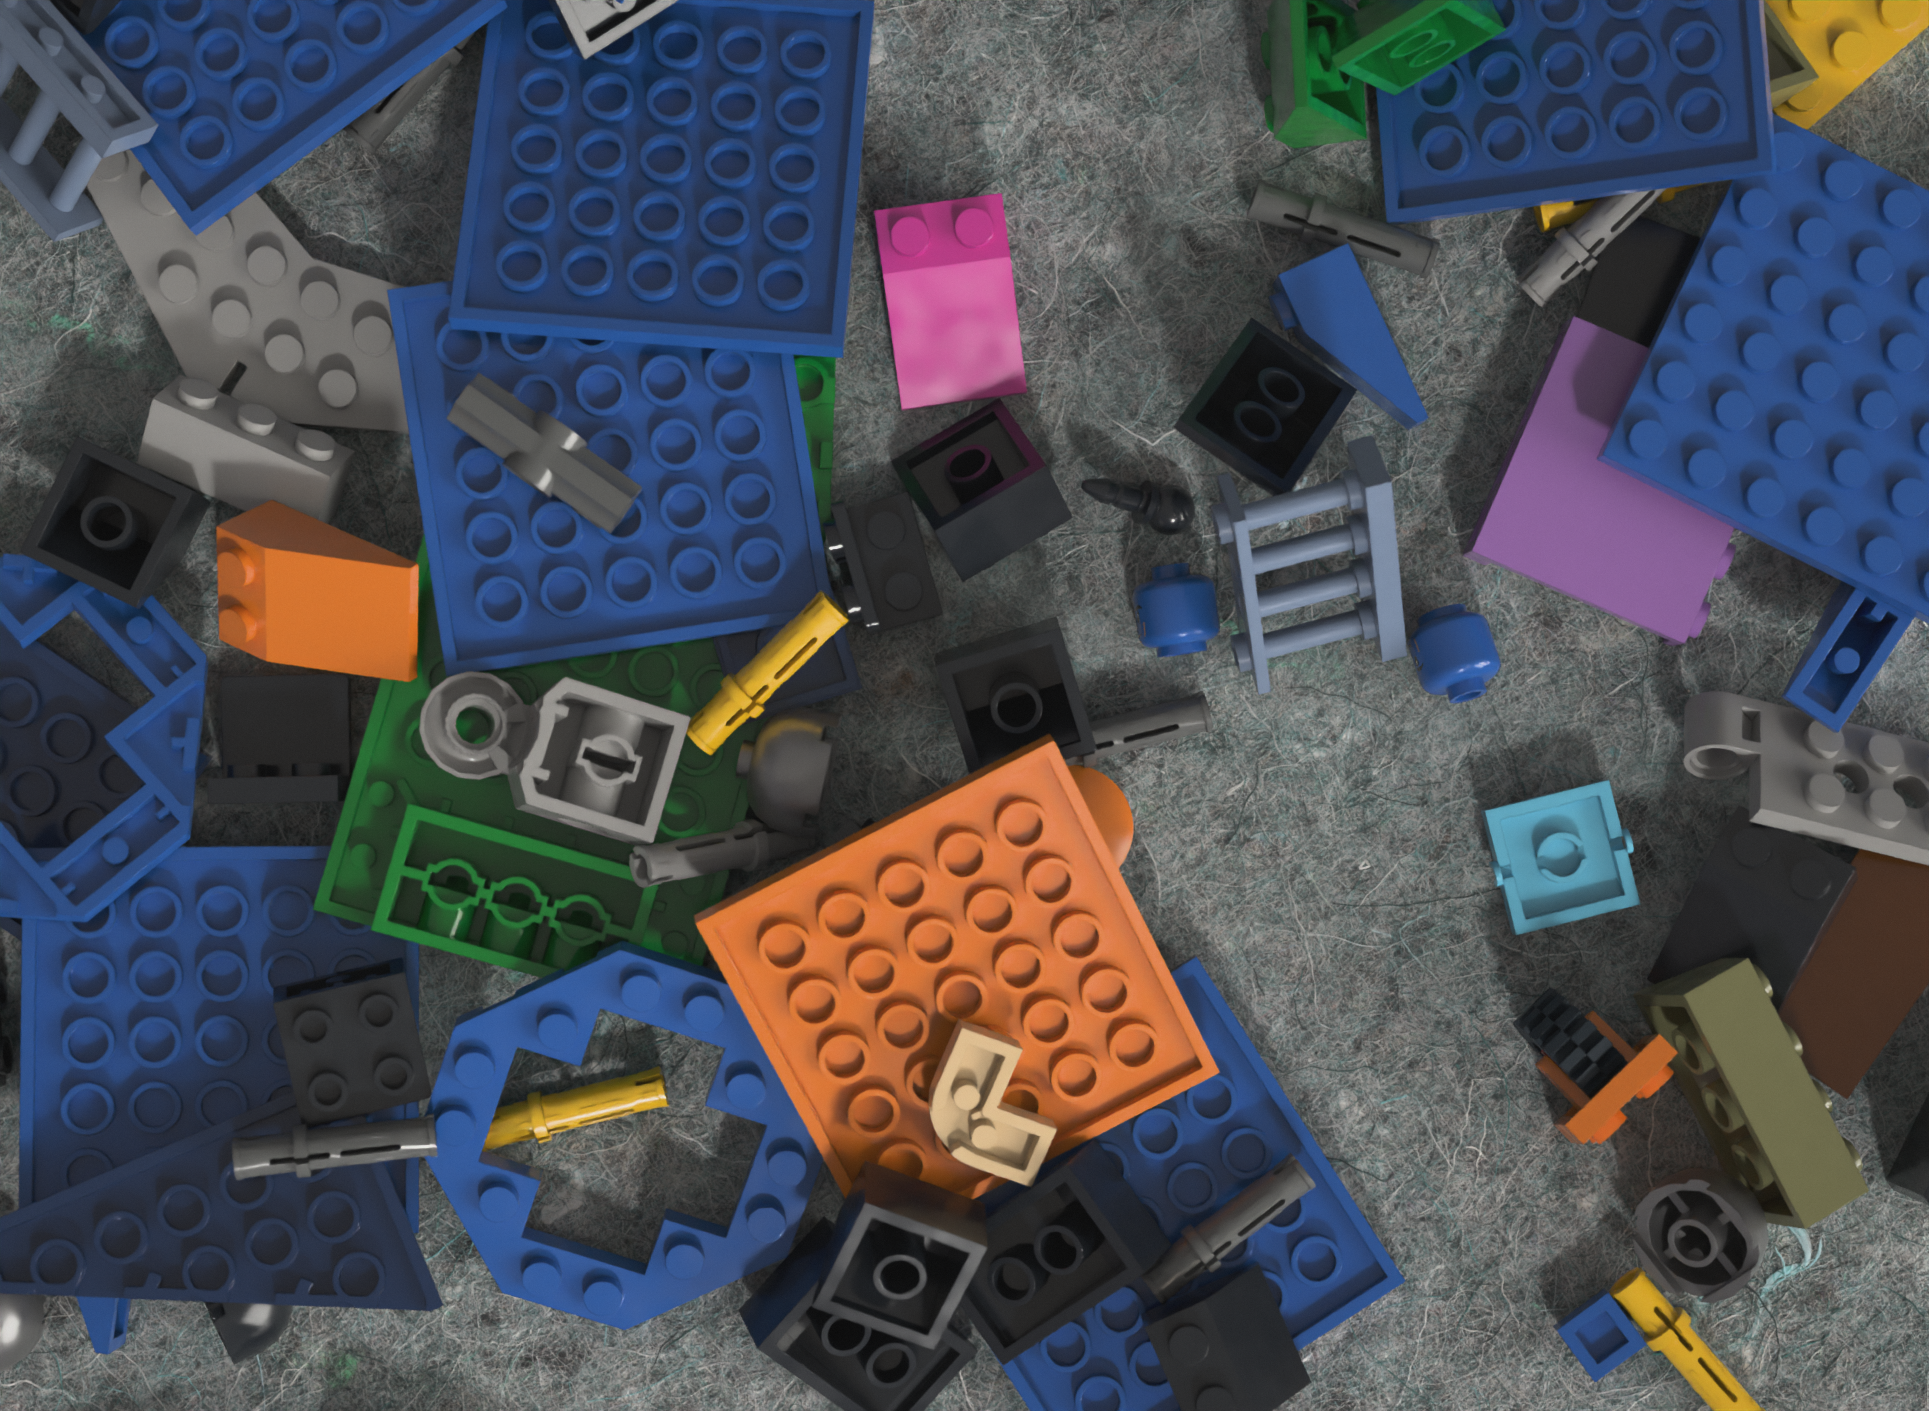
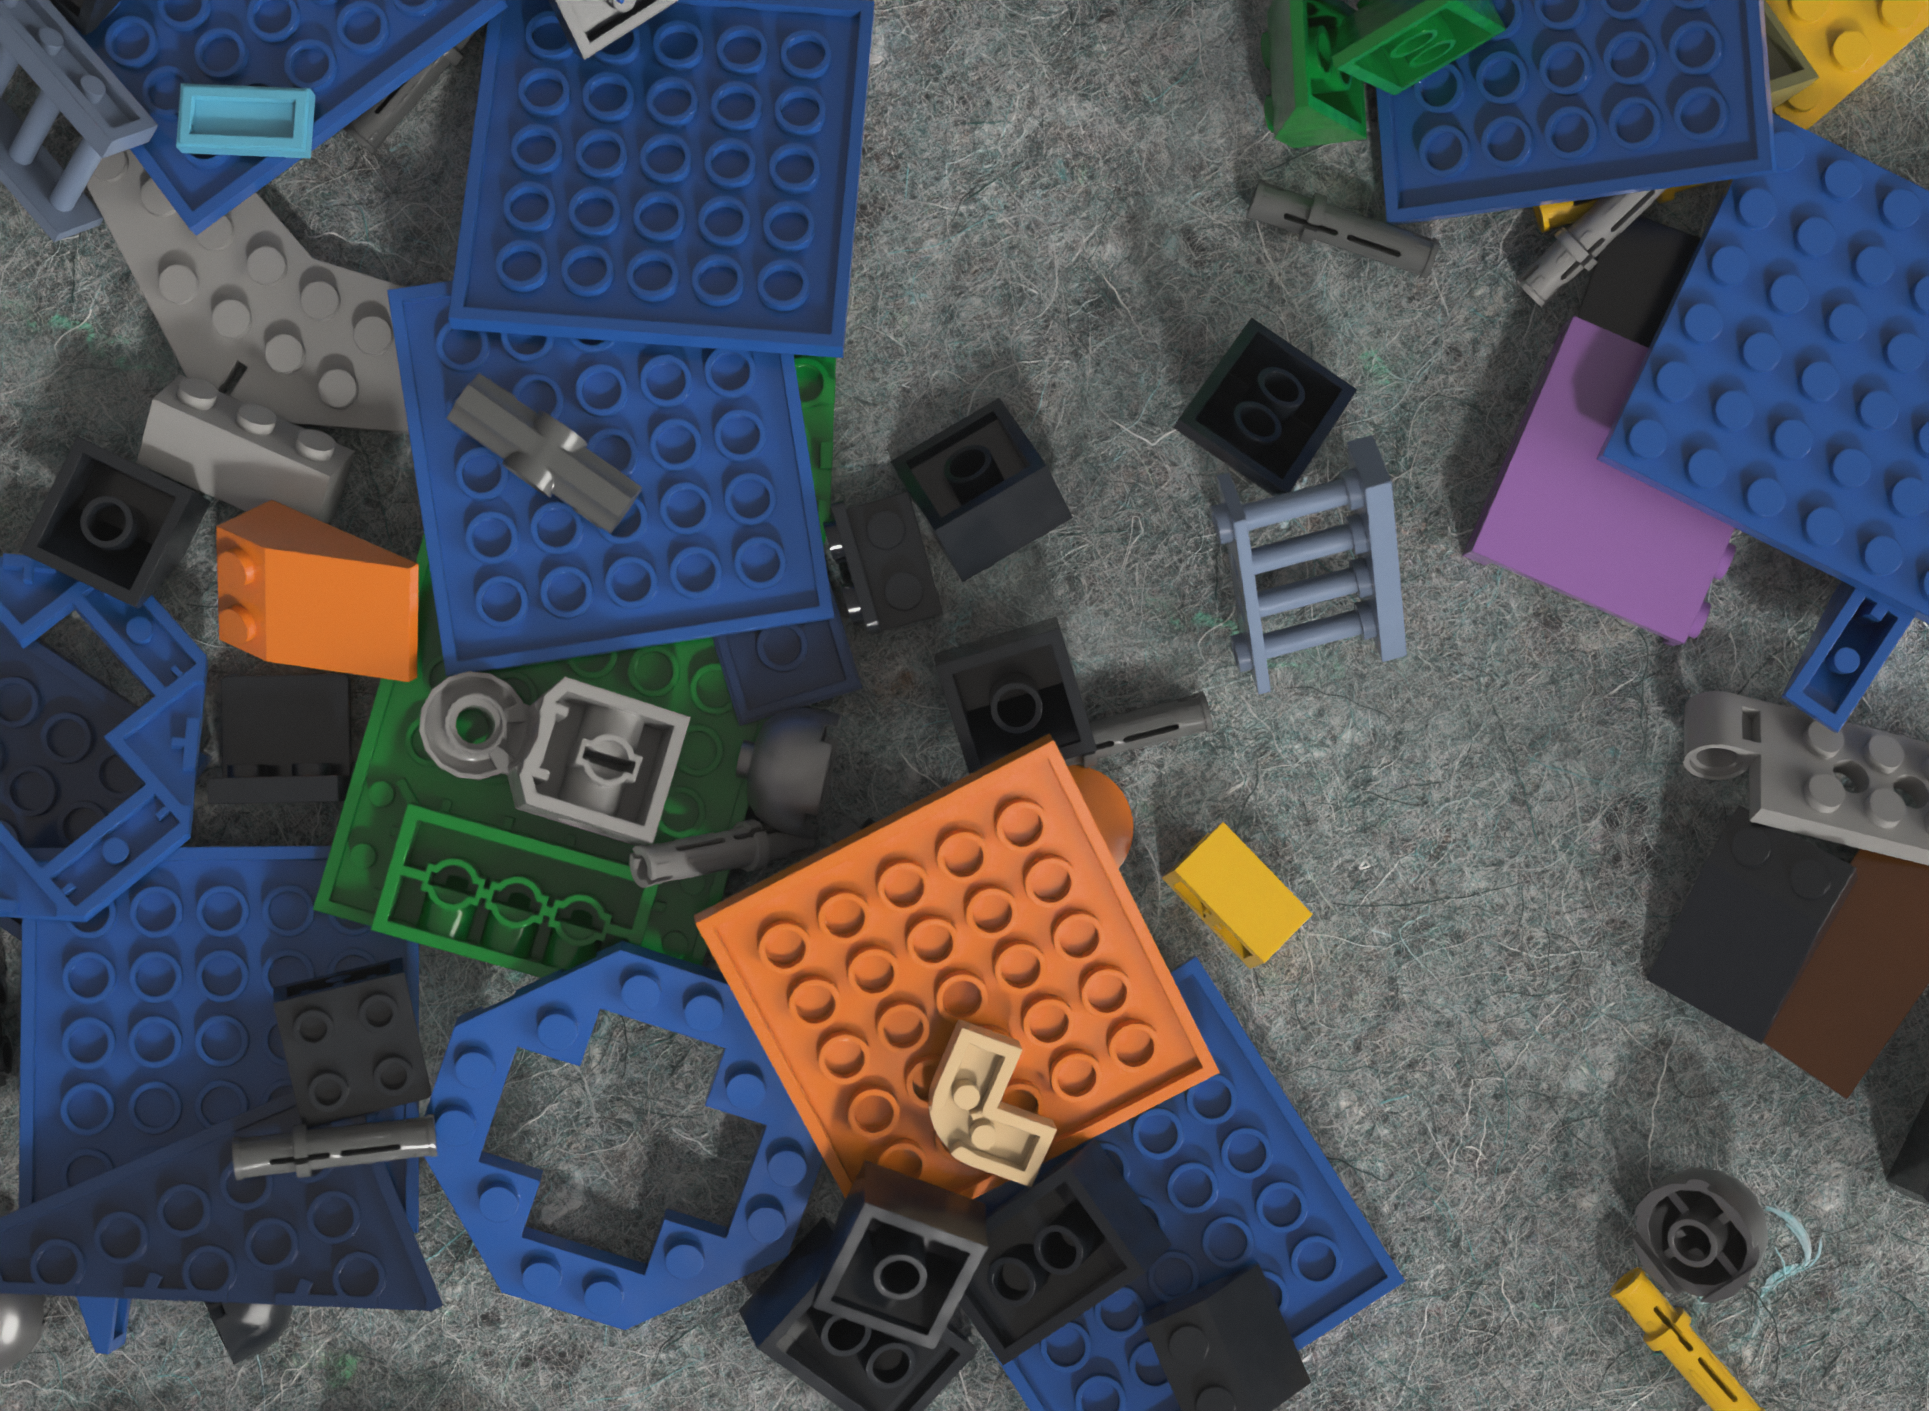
(245, 120): none -> medium azure tile
(584, 1105): yellow pin -> none
(775, 663): yellow pin -> none
(951, 301): dark pink slope -> none
(1165, 508): black bar -> none
(1176, 611): blue head -> none
(1226, 1228): dark grey pin -> none
(1237, 896): none -> yellow hinge
(1342, 326): blue slope -> none
(1454, 653): blue head -> none
(1560, 857): medium azure plate -> none
(1592, 1065): plate -> none
(1599, 1335): blue plate -> none
(1754, 1091): olive slope -> none

